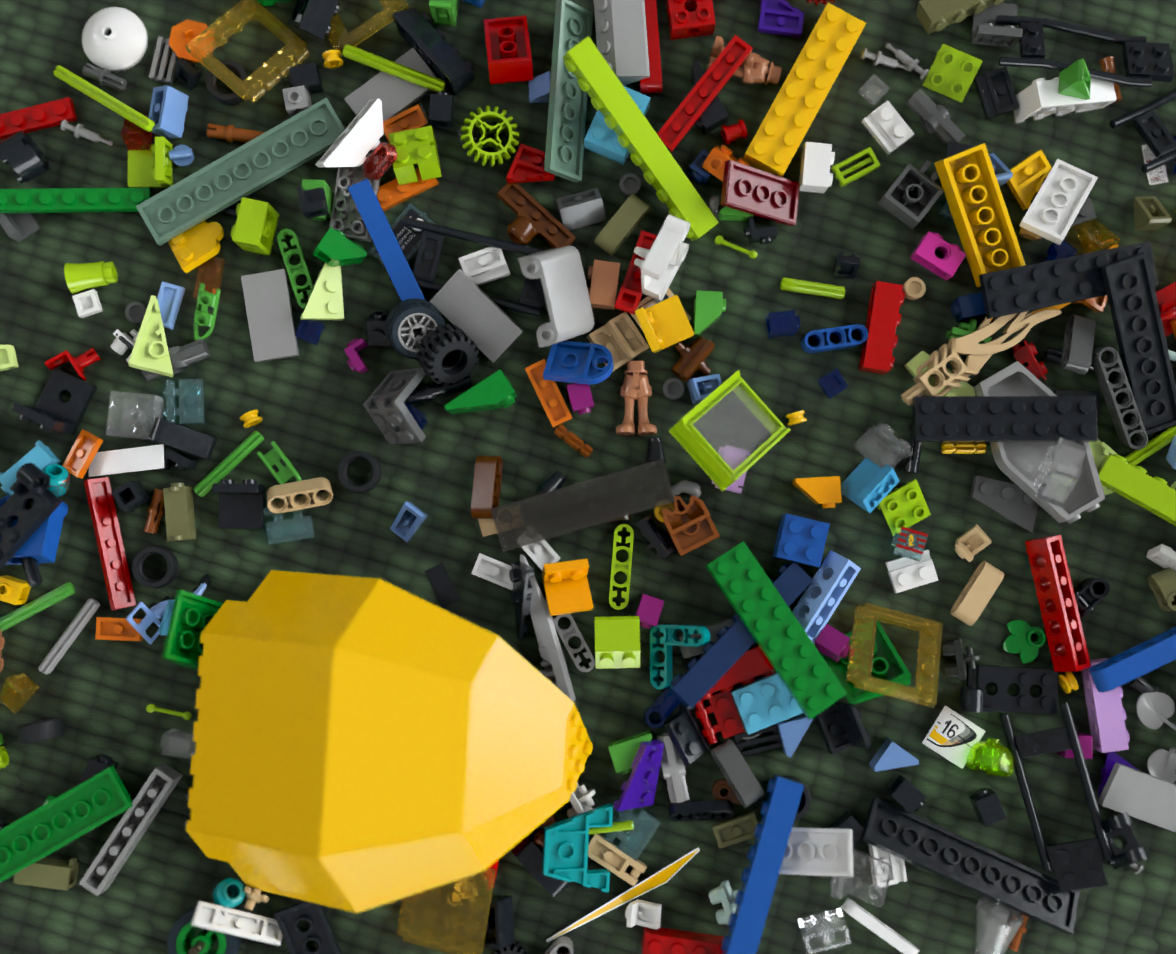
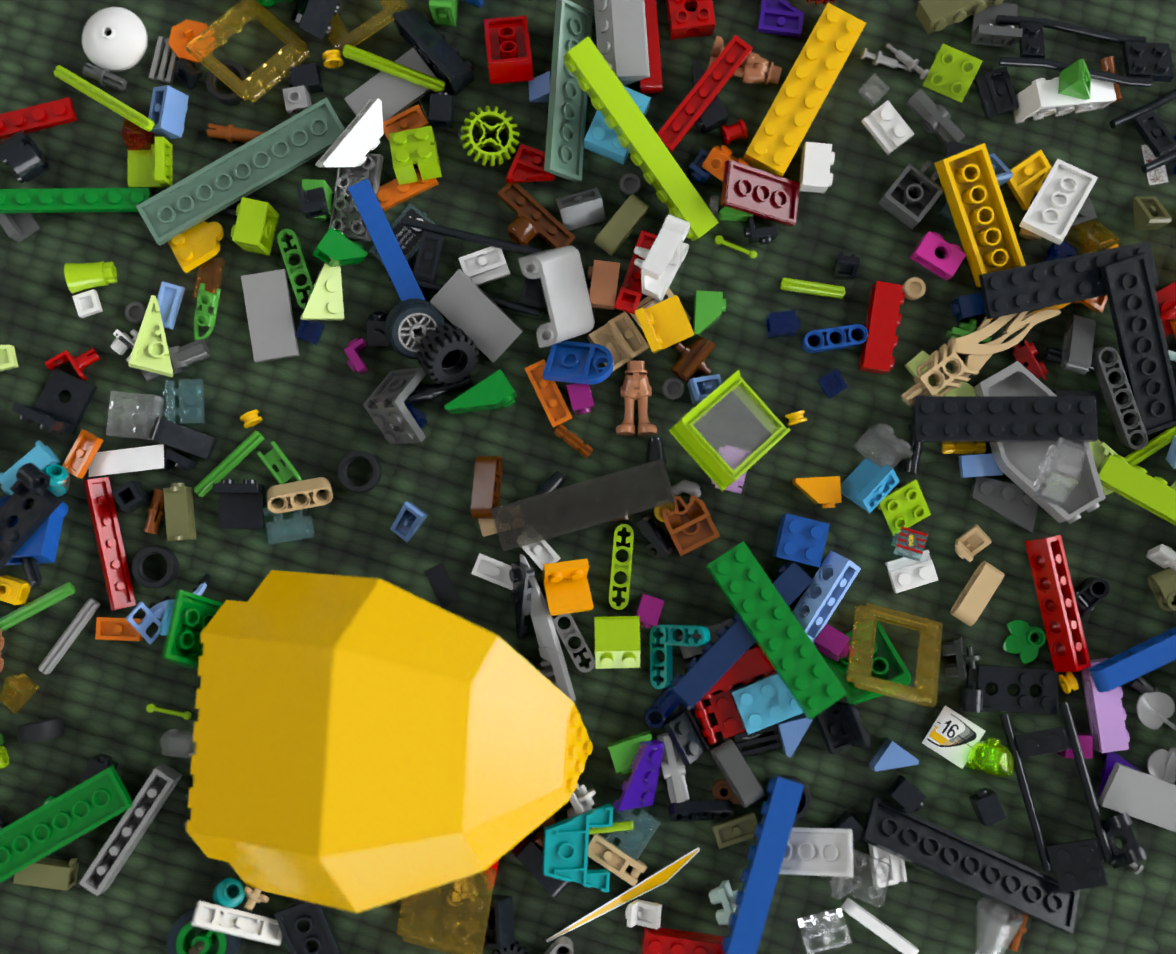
(80, 131): light grey piece -> none
(182, 155): medium blue plate -> none
(380, 161): clear red plate -> none
(840, 175): lime tile -> none
(978, 466): none -> medium blue slope

